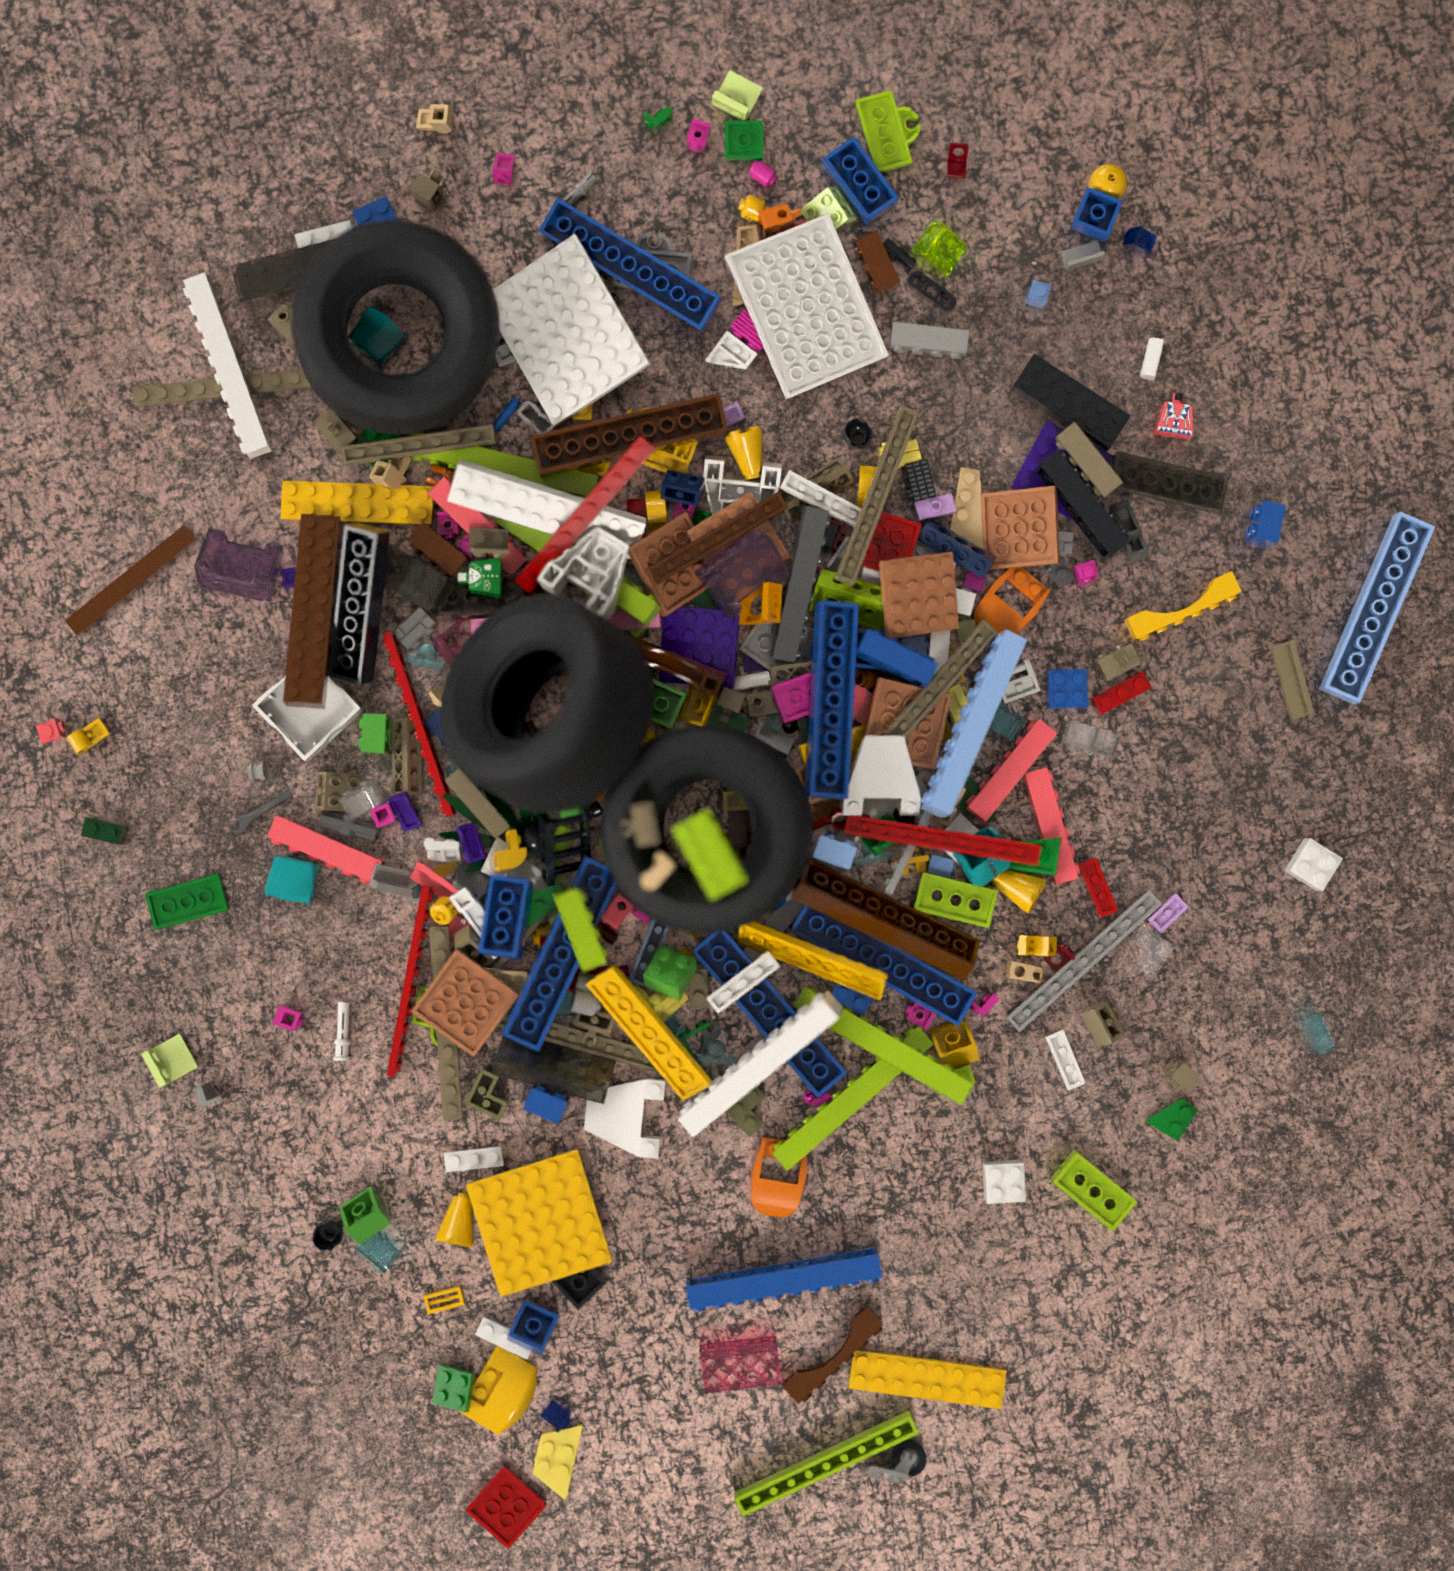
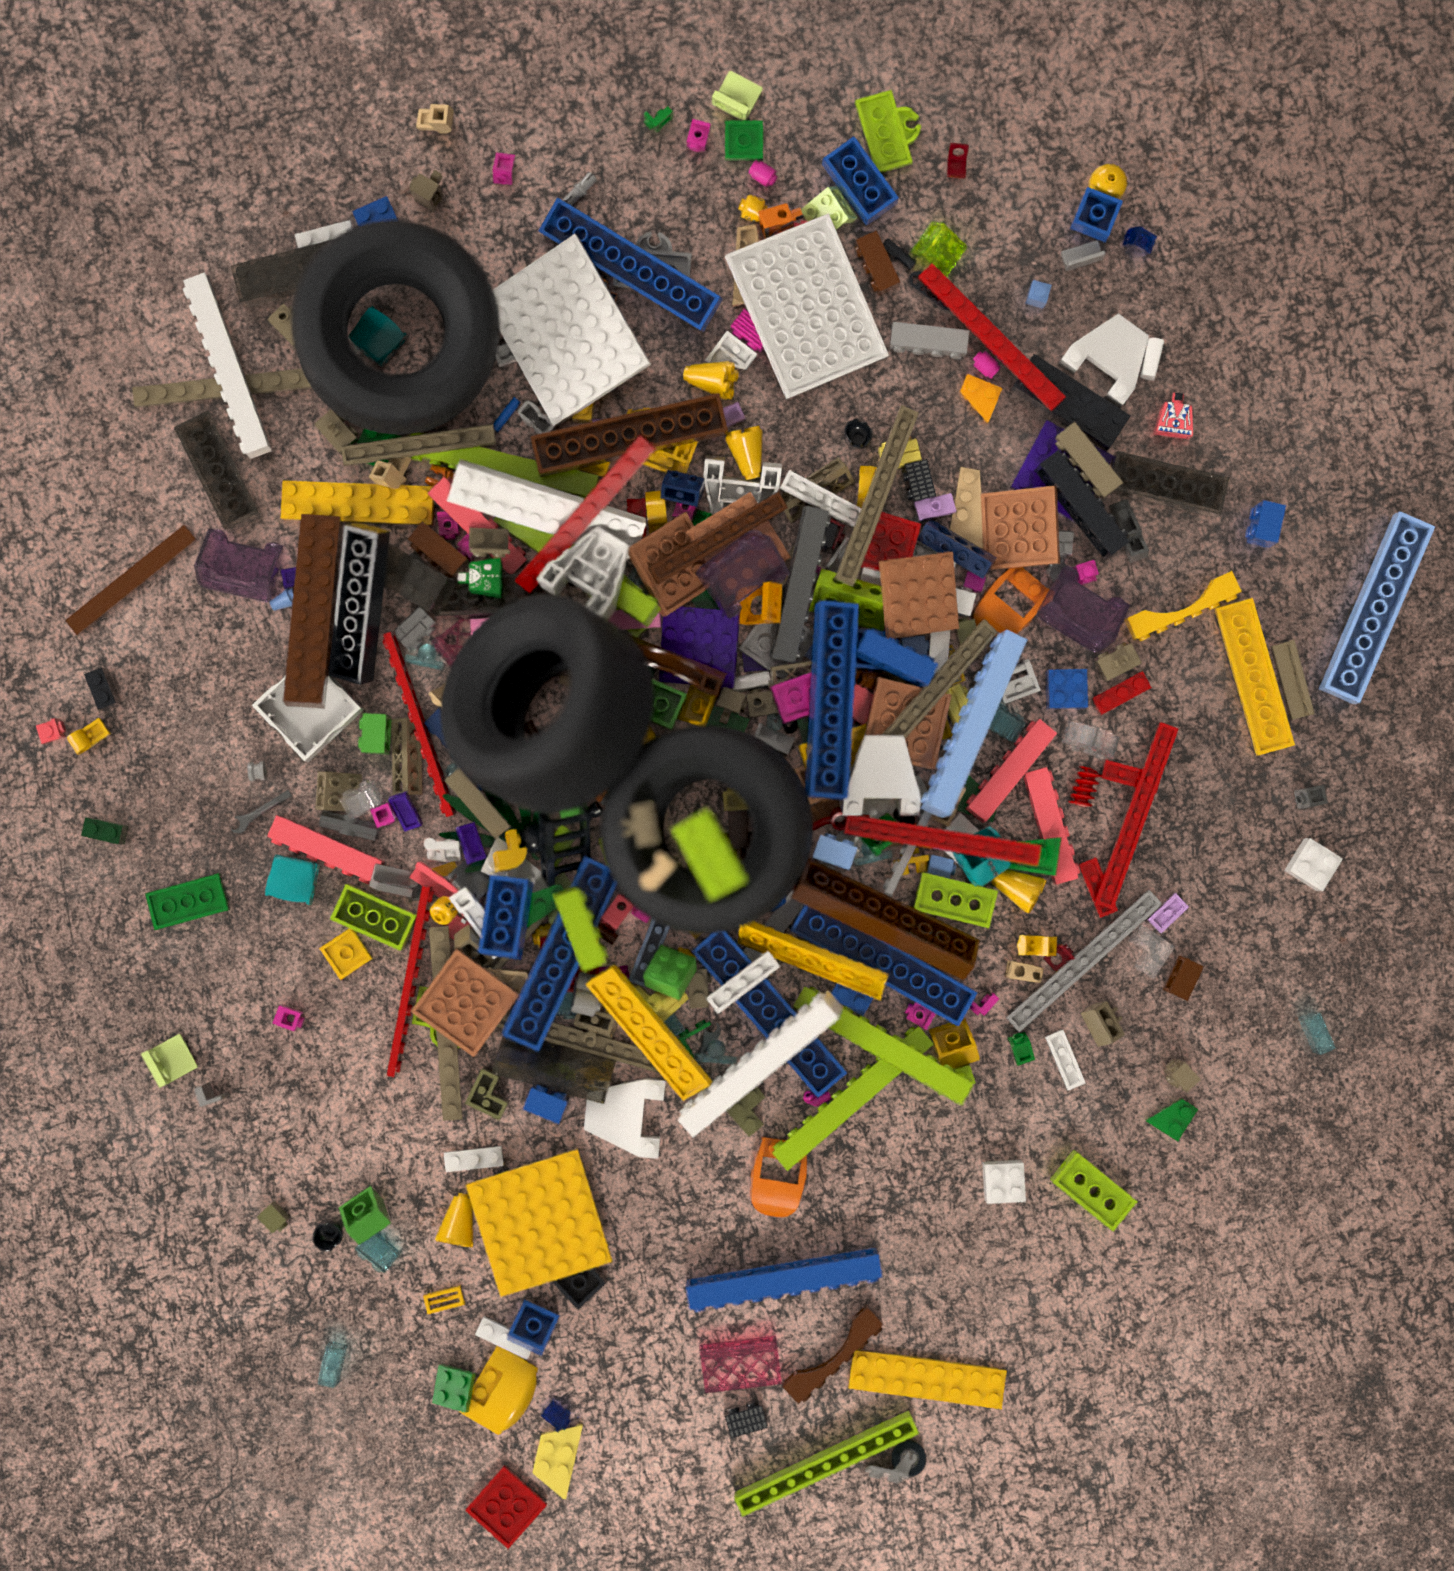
(102, 689): none -> black brick
(218, 471): none -> clear smoke brick
(274, 1217): none -> olive brick
(283, 600): none -> medium blue cone
(332, 1364): none -> clear light blue brick
(343, 1007): white pin -> none
(346, 953): none -> yellow tile
(374, 917): none -> lime brick
(713, 377): none -> yellow cone
(745, 1418): none -> black brick
(980, 395): none -> light orange wing
(986, 364): none -> dark pink brick
(991, 337): none -> red plate
(1021, 1048): none -> green bracket
(1081, 612): none -> clear purple windscreen
(1085, 787): none -> red piece
(1114, 348): none -> white wedge
(1121, 773): none -> red plate
(1136, 815): none -> red plate
(1183, 978): none -> reddish brown hinge
(1254, 677): none -> yellow plate
(1310, 797): none -> dark grey bracket

